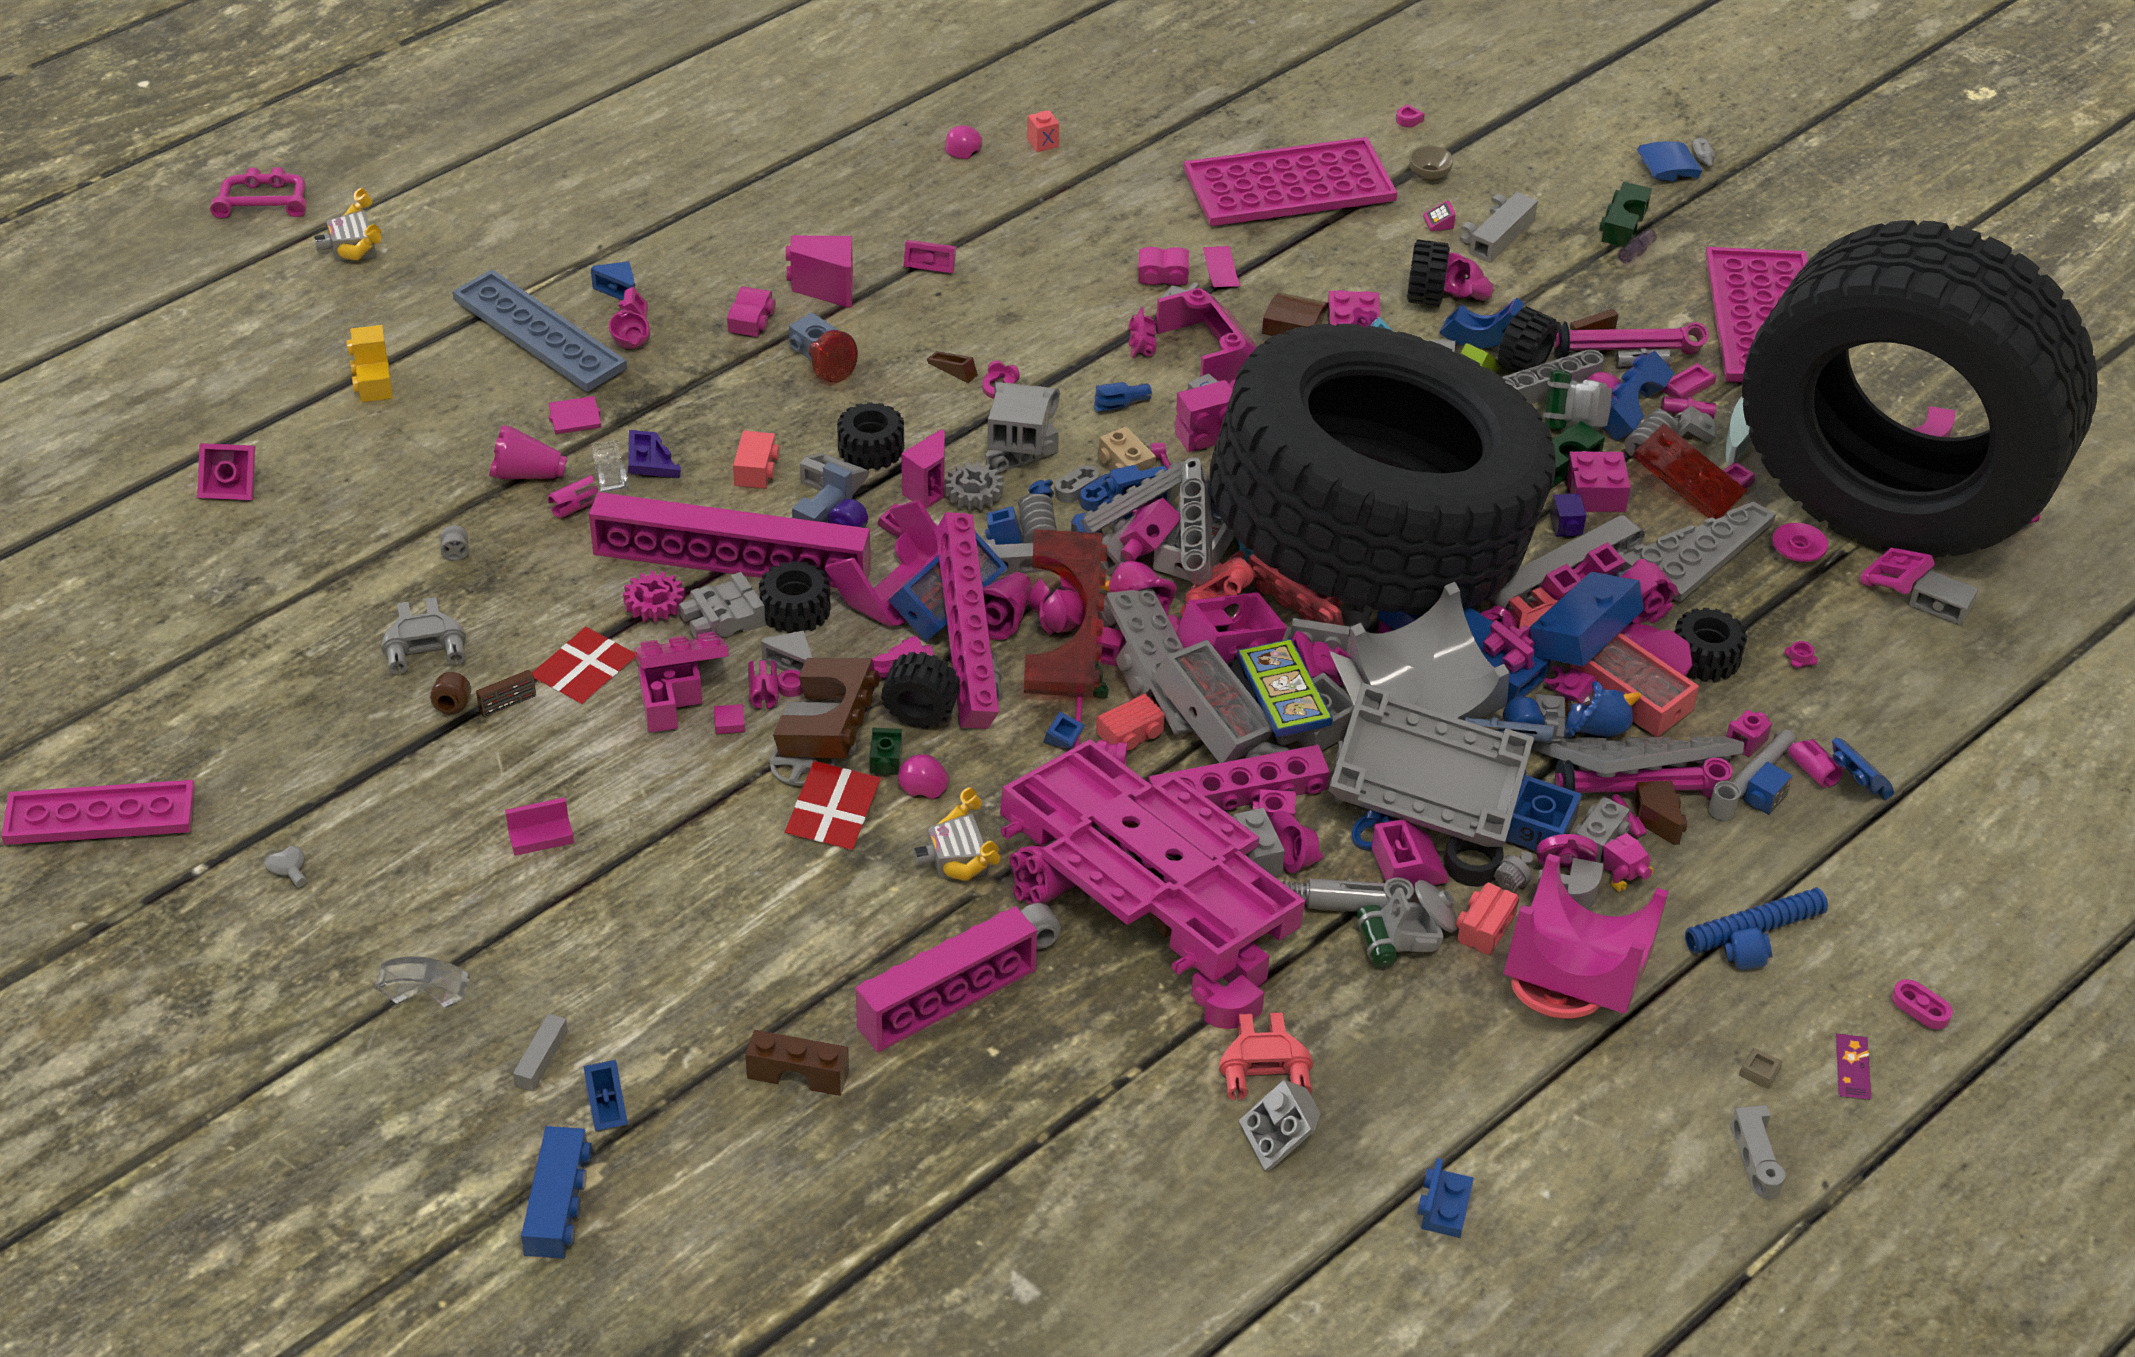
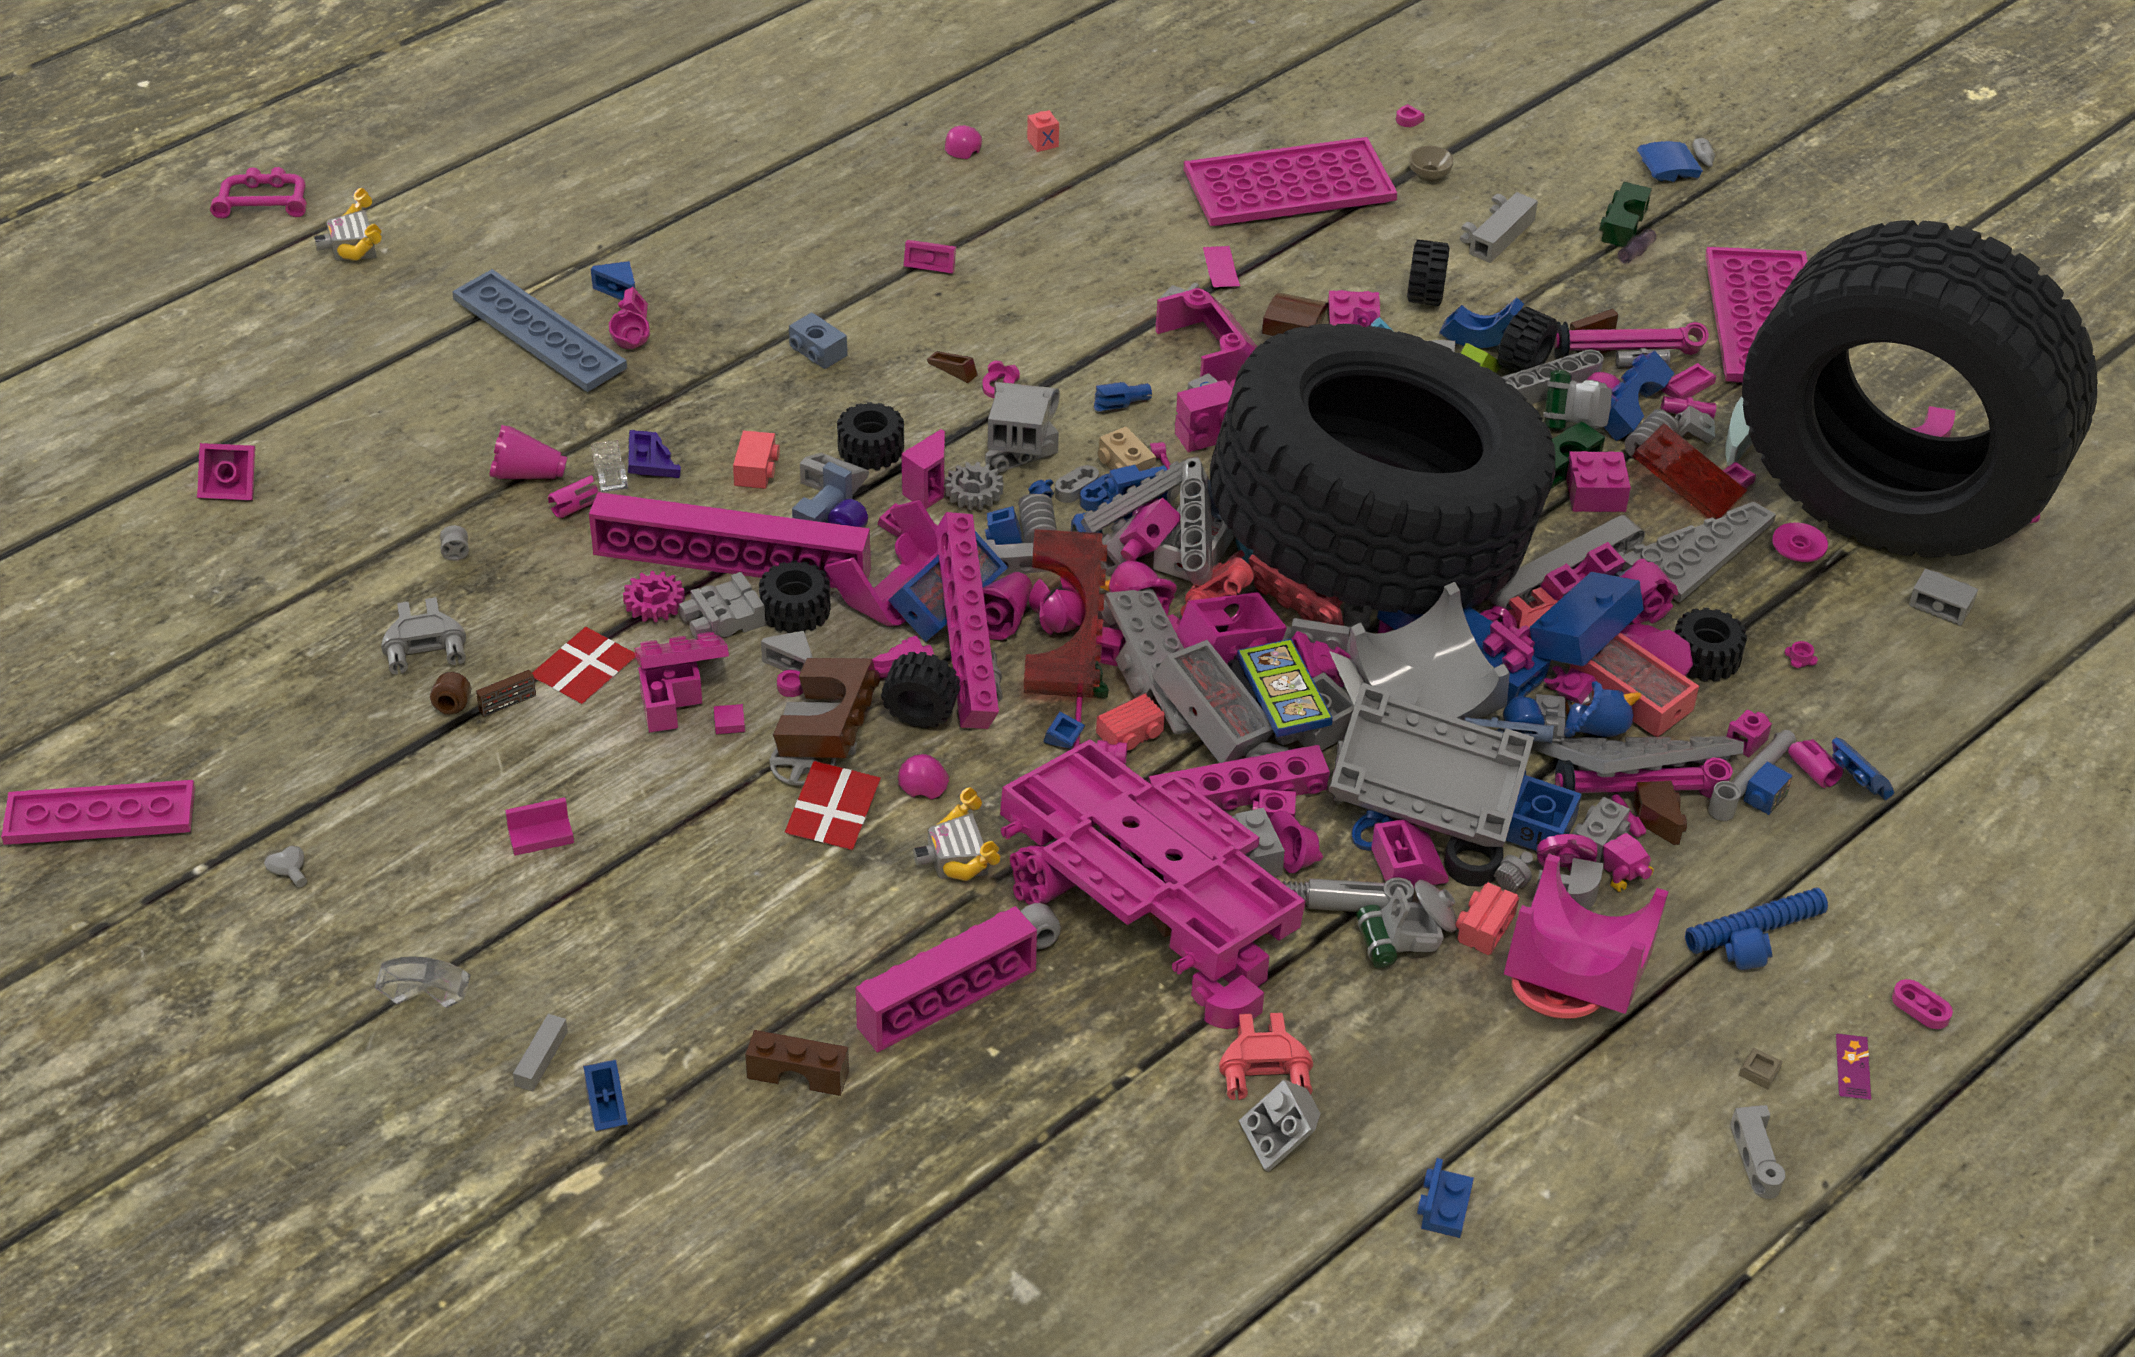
(370, 363): yellow brick -> none
(555, 1192): blue brick -> none
(574, 415): dark pink piece -> none
(750, 311): dark pink brick -> none
(763, 685): dark pink arm -> none
(821, 267): dark pink slope -> none
(834, 356): clear red tile -> none
(885, 751): dark green brick -> none
(1142, 334): dark pink hinge -> none
(1163, 266): dark pink brick -> none
(1440, 217): slope -> none
(1461, 287): dark pink piece -> none
(1568, 515): dark purple brick -> none
(1900, 563): dark pink plate -> none

